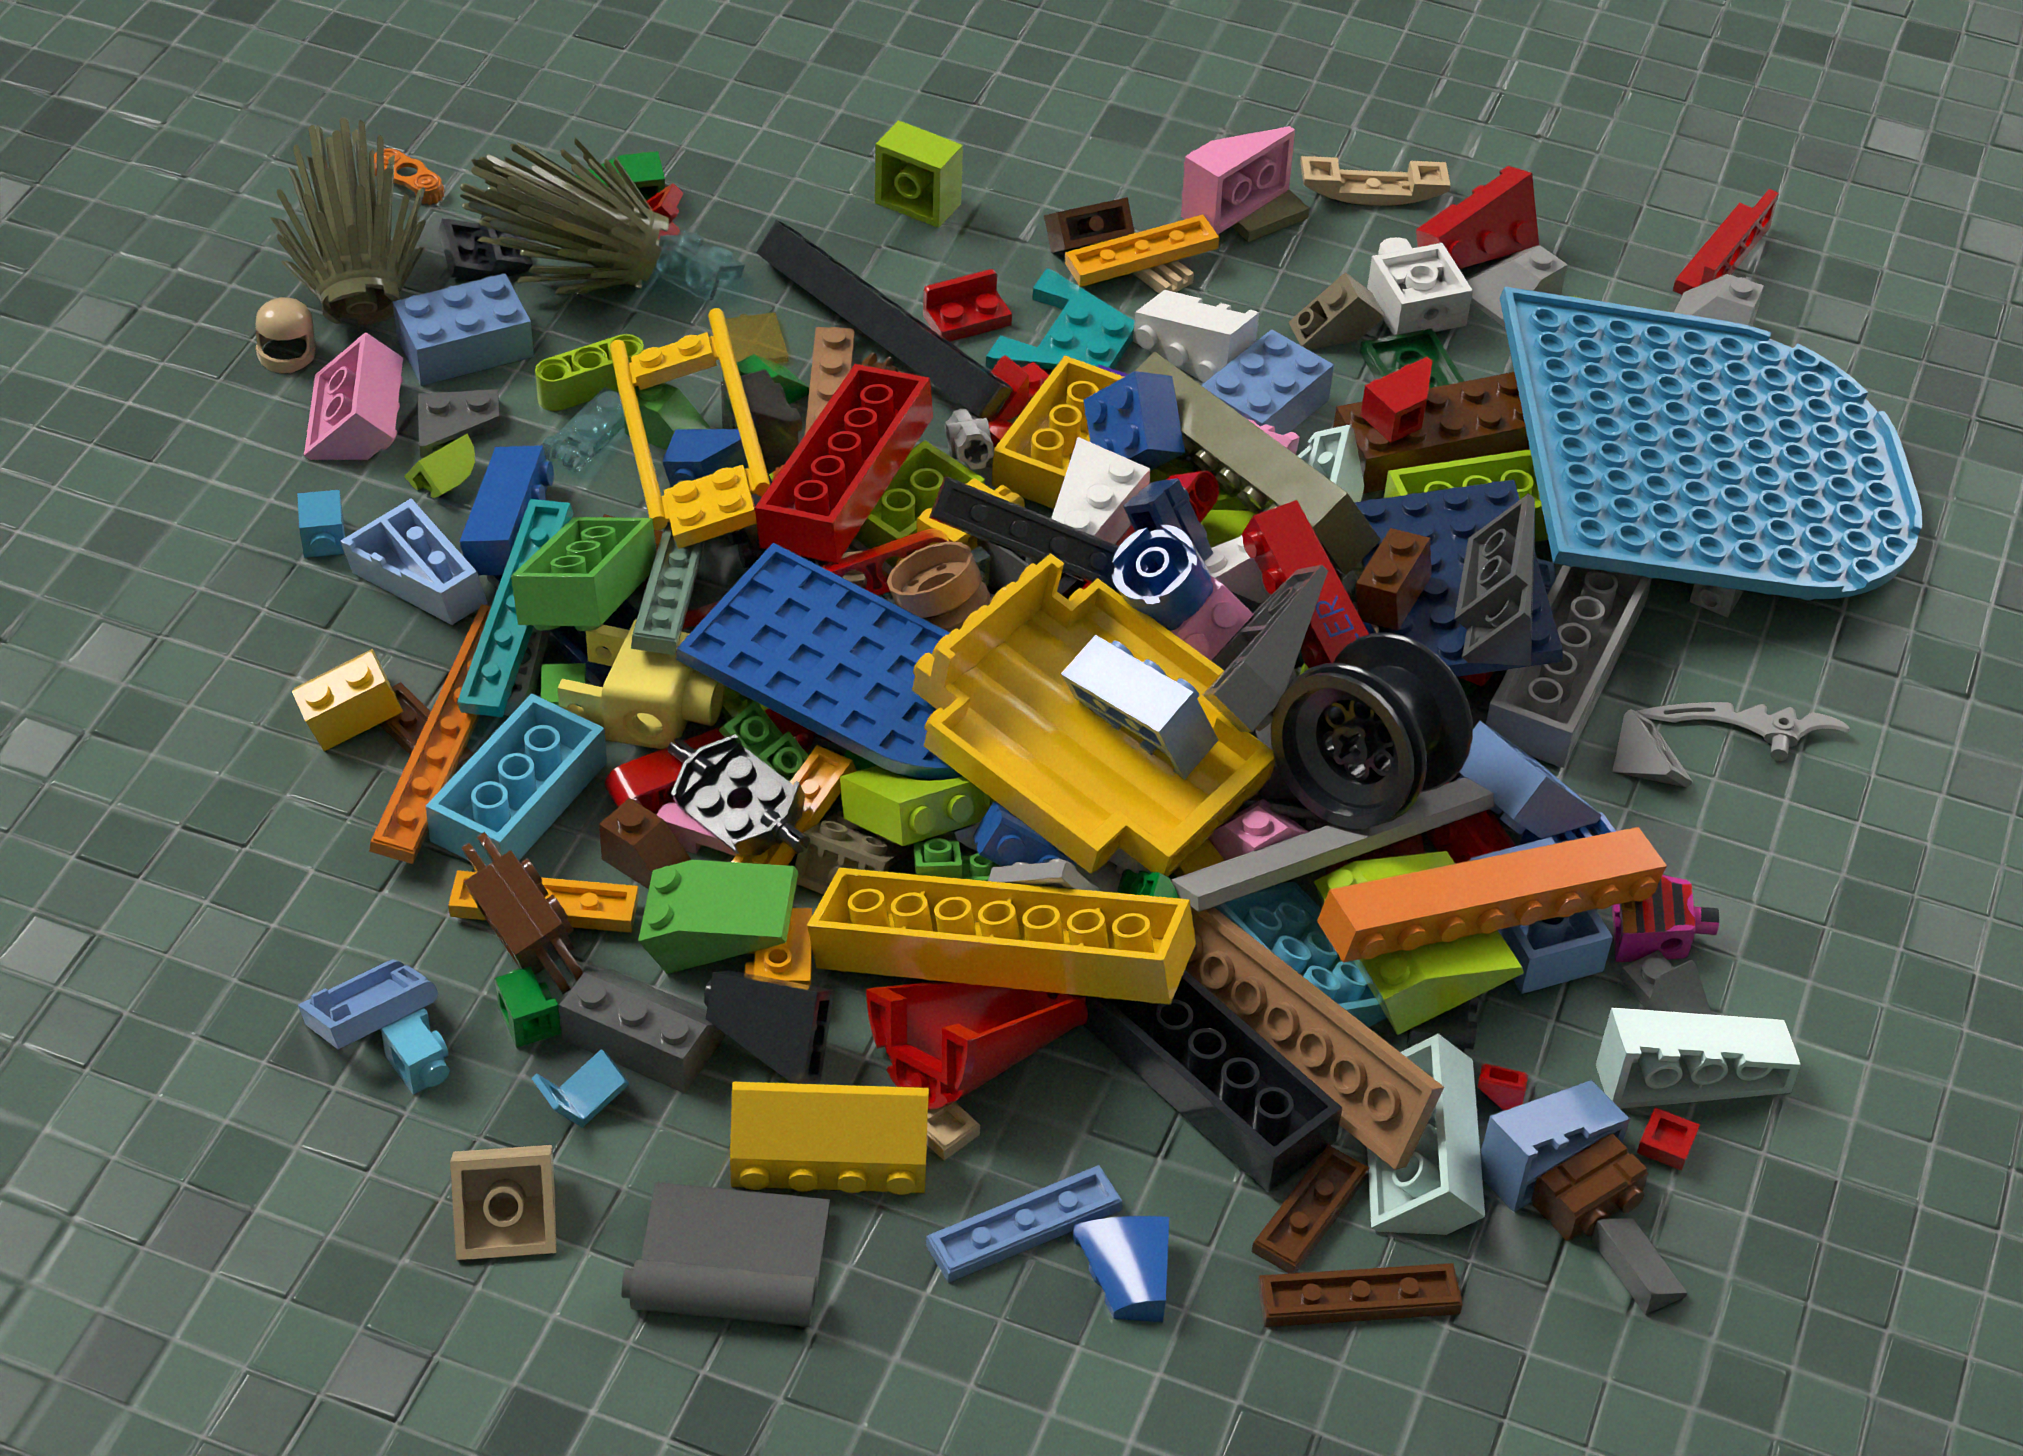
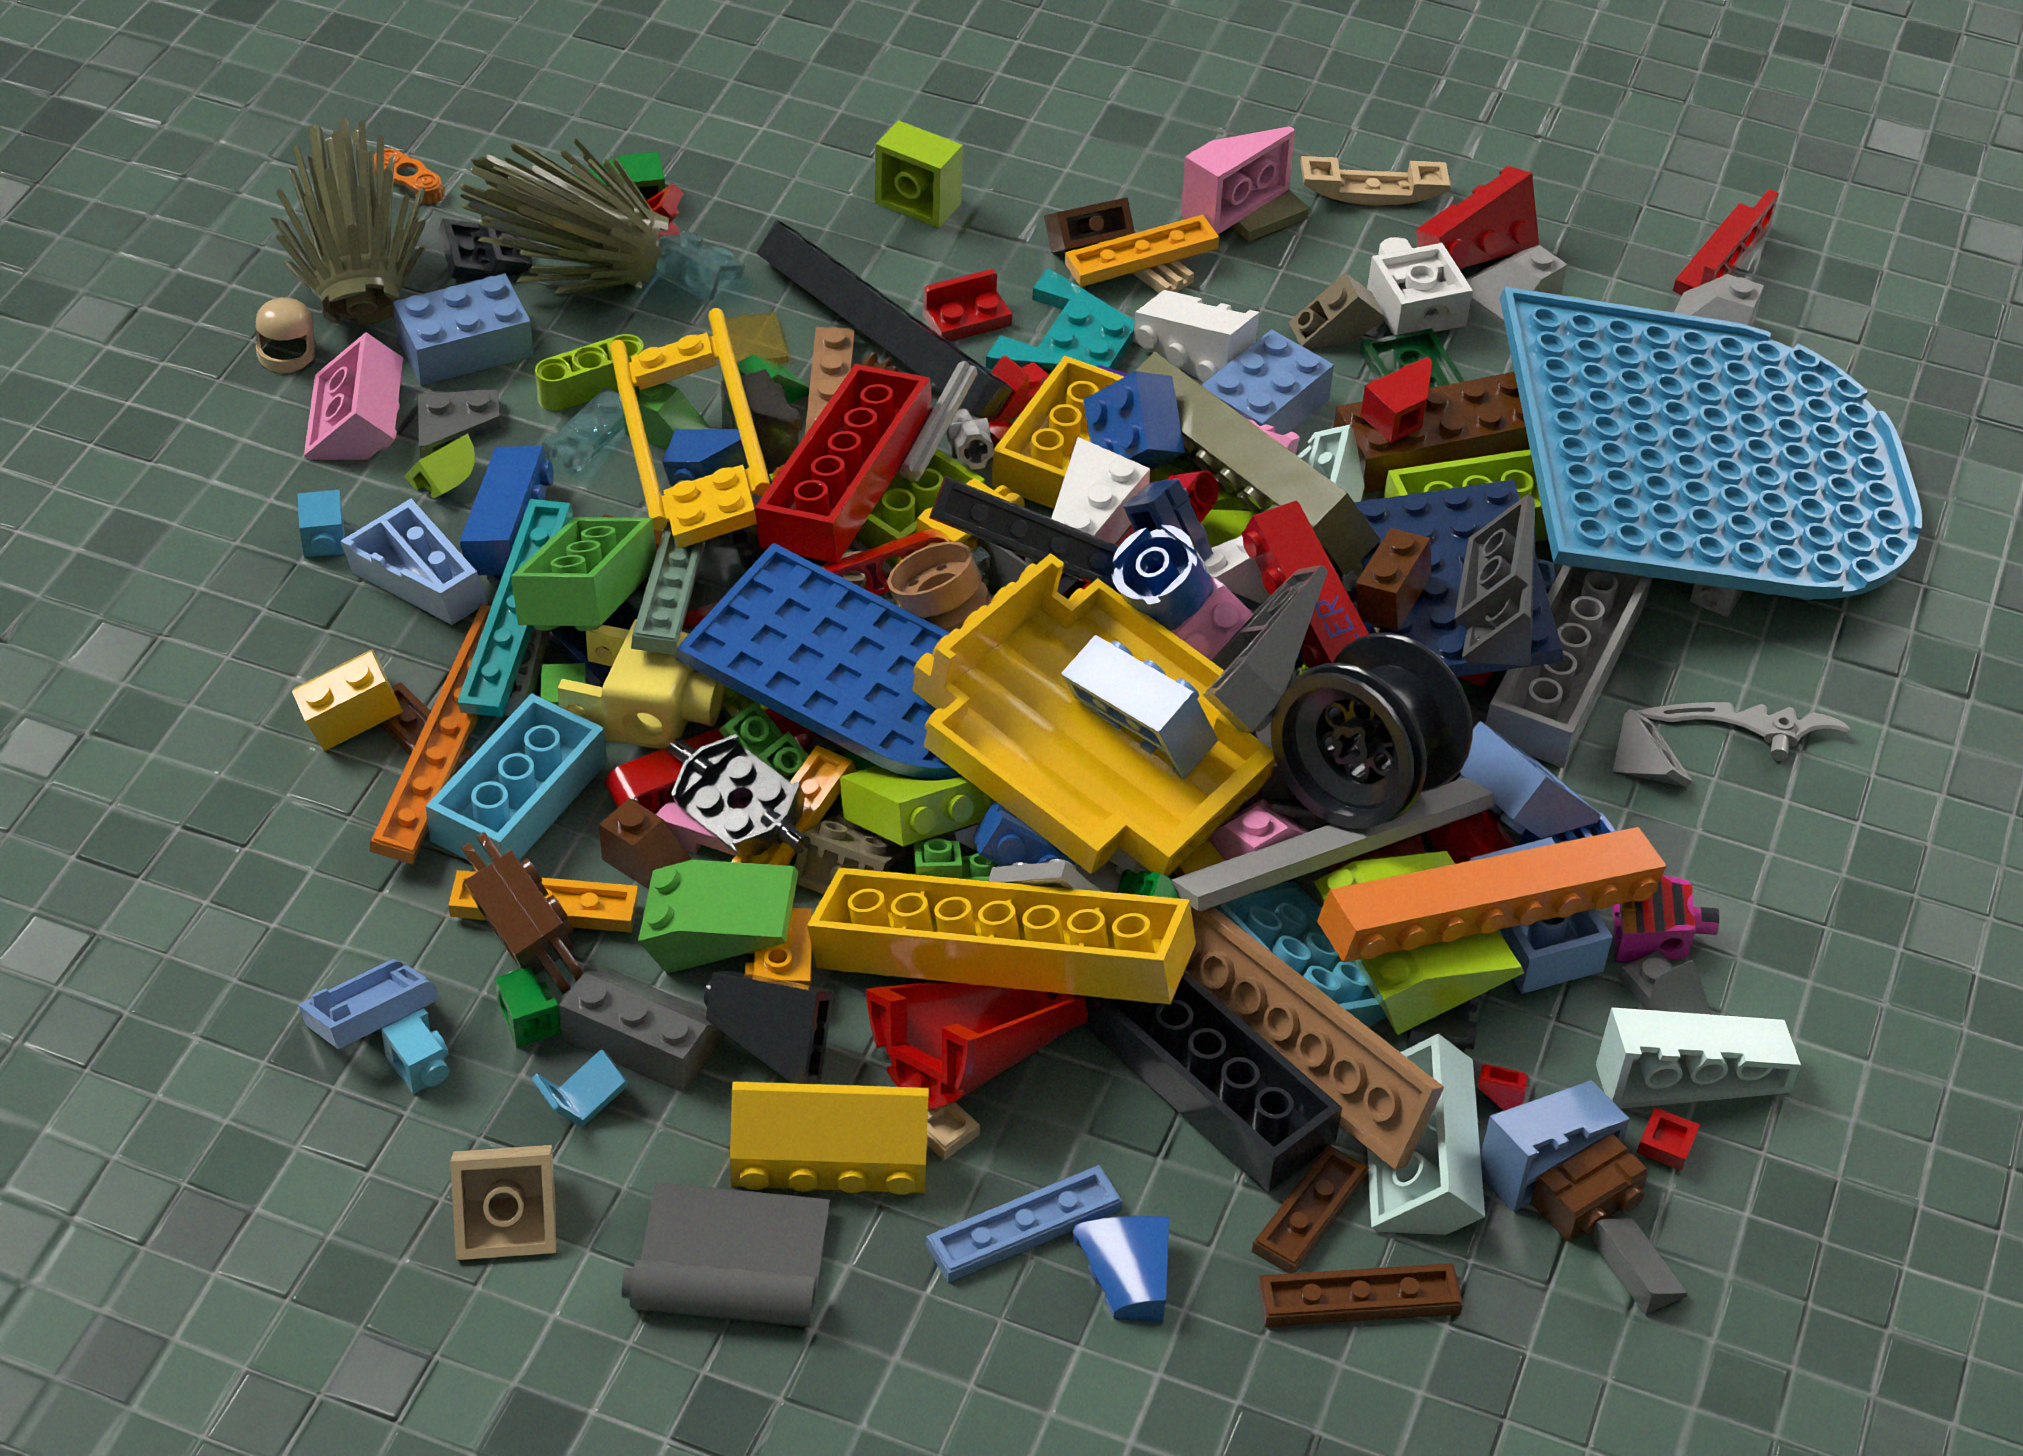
(938, 421): none -> light grey axle

